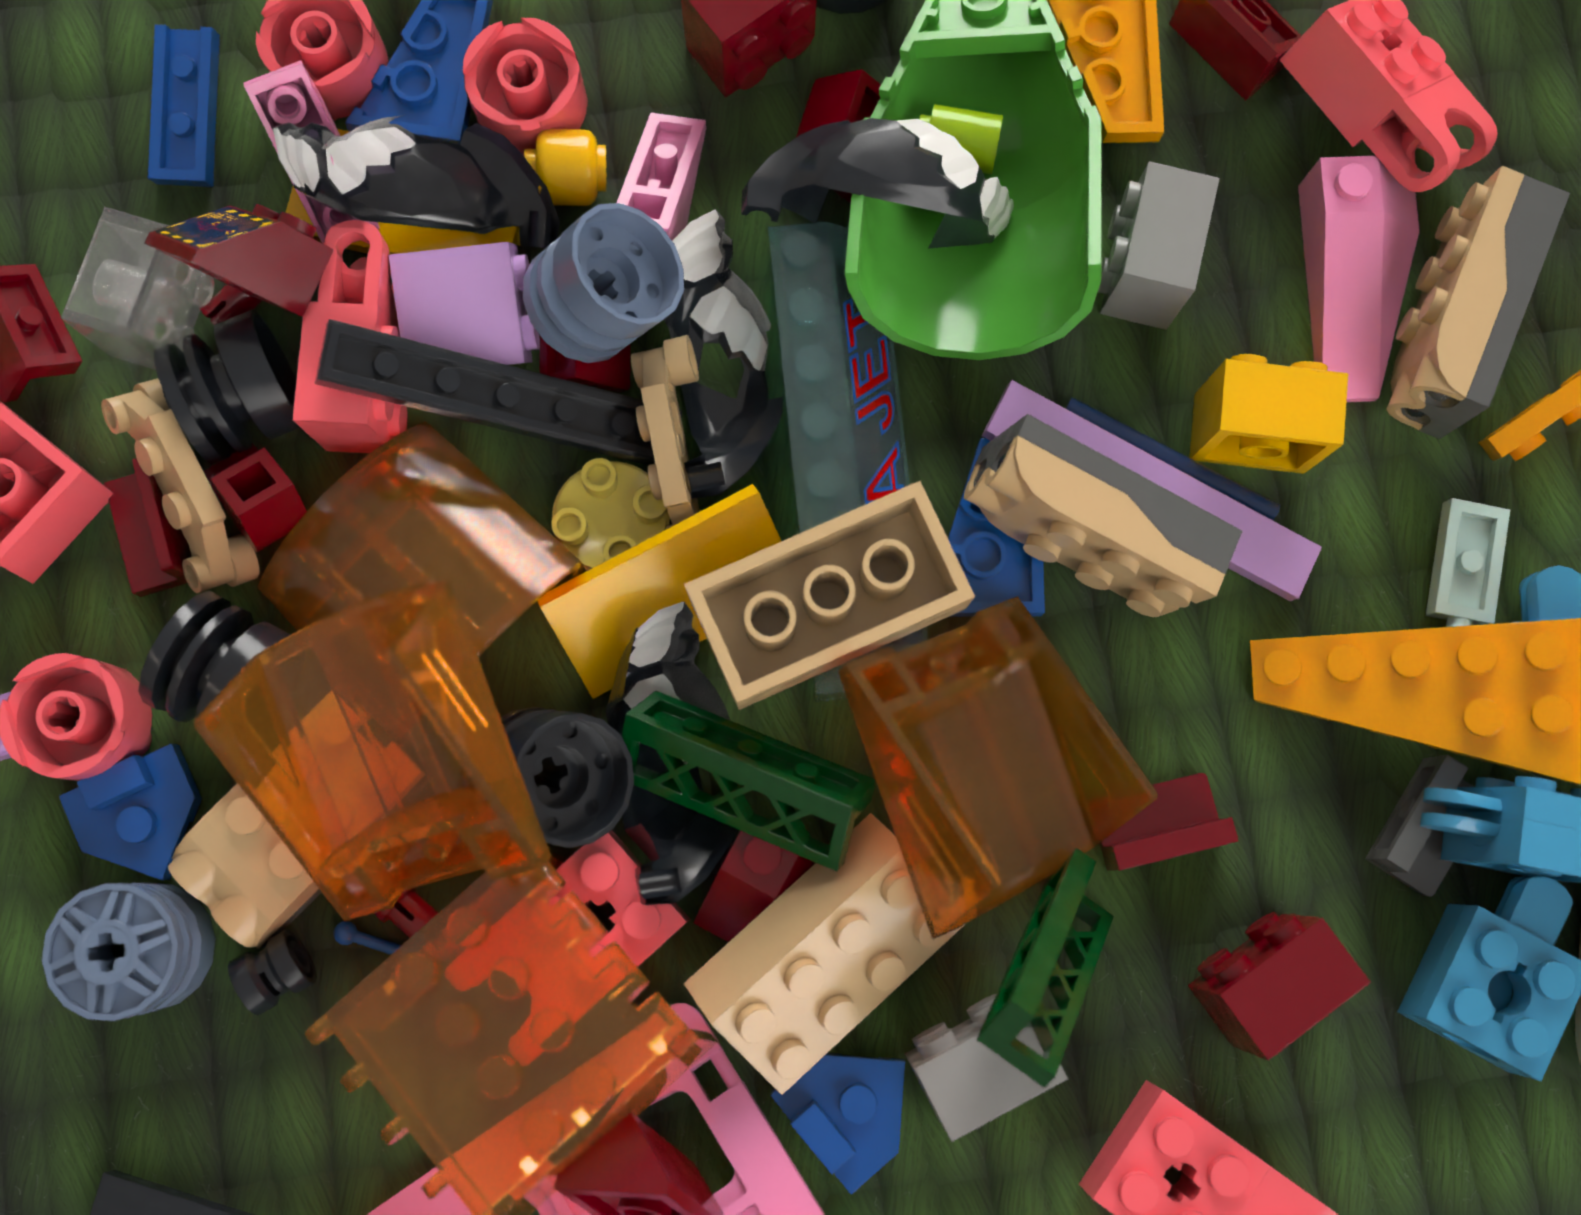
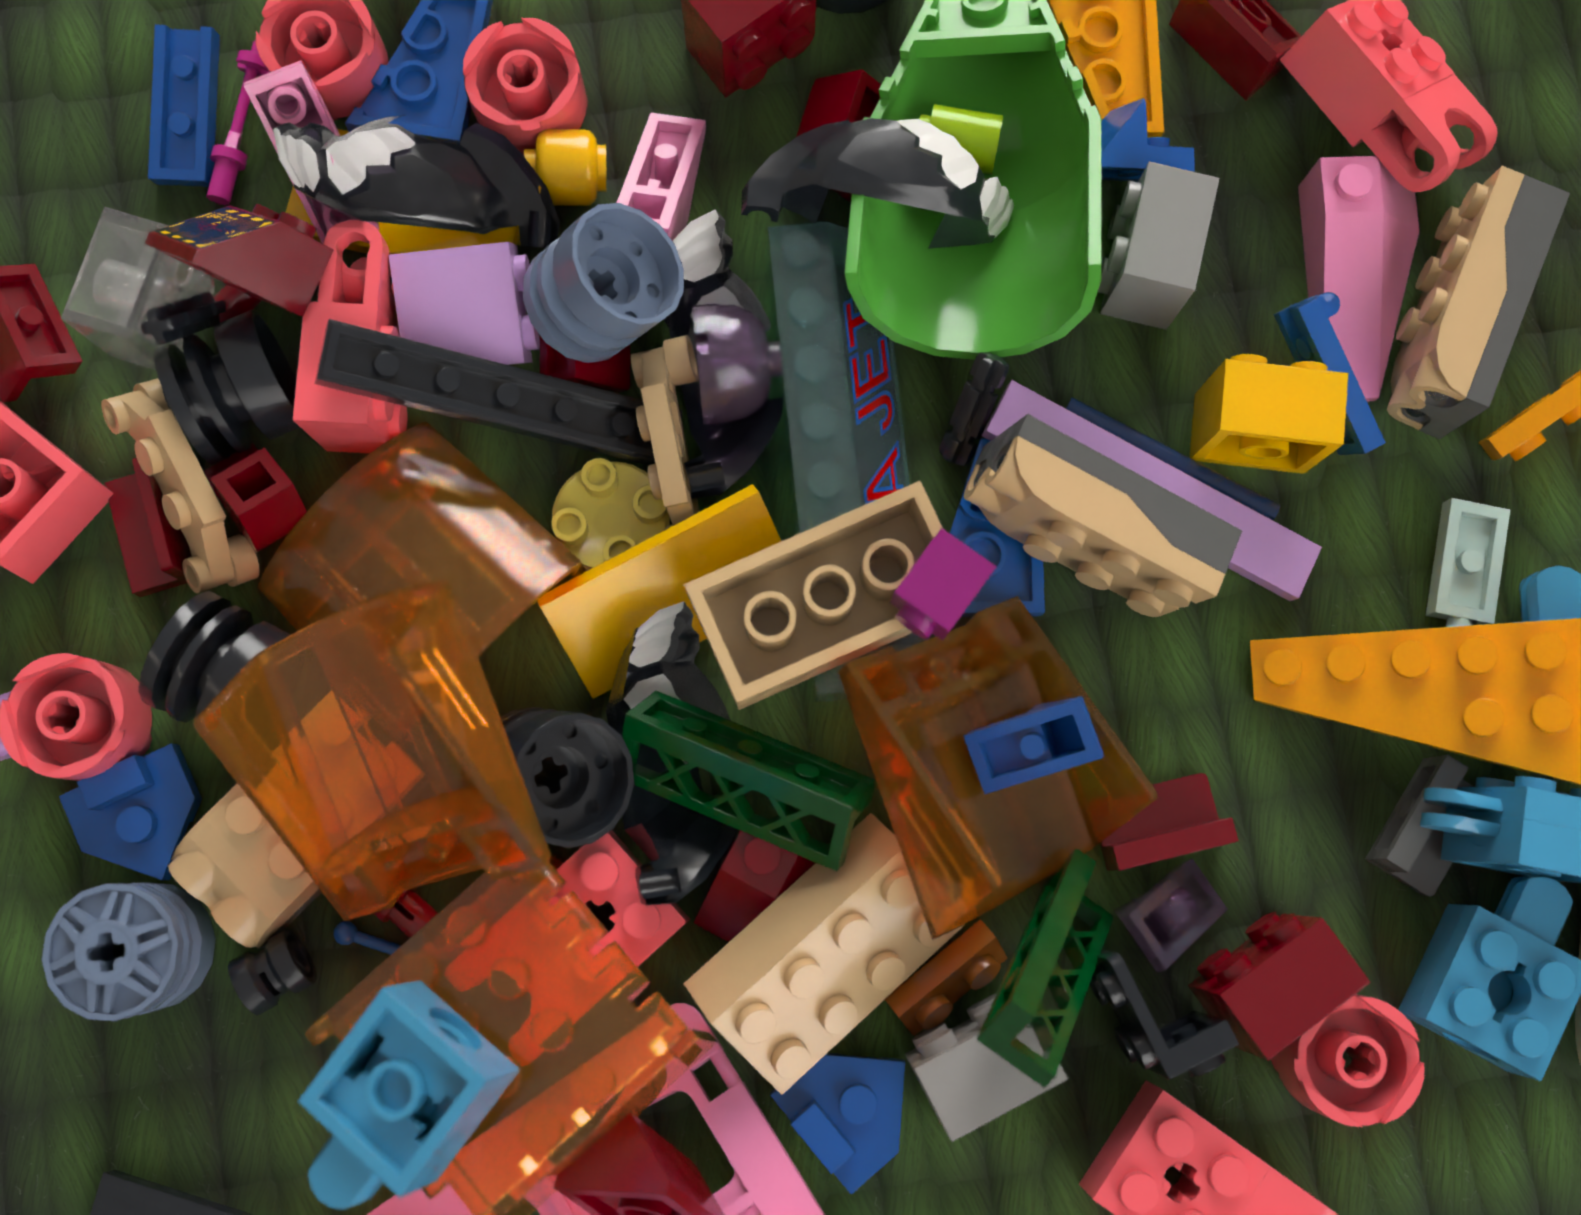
(183, 317): none -> black axle
(228, 157): none -> dark pink piece
(401, 1096): none -> dark azure brick
(733, 362): none -> clear purple cylinder
(940, 586): none -> magenta brick
(964, 964): none -> dark orange plate
(973, 408): none -> black axle
(1033, 744): none -> blue slope
(1128, 150): none -> blue slope
(1172, 914): none -> clear purple slope
(1187, 1044): none -> black bracket
(1312, 338): none -> blue hinge
(1382, 1074): none -> coral brick

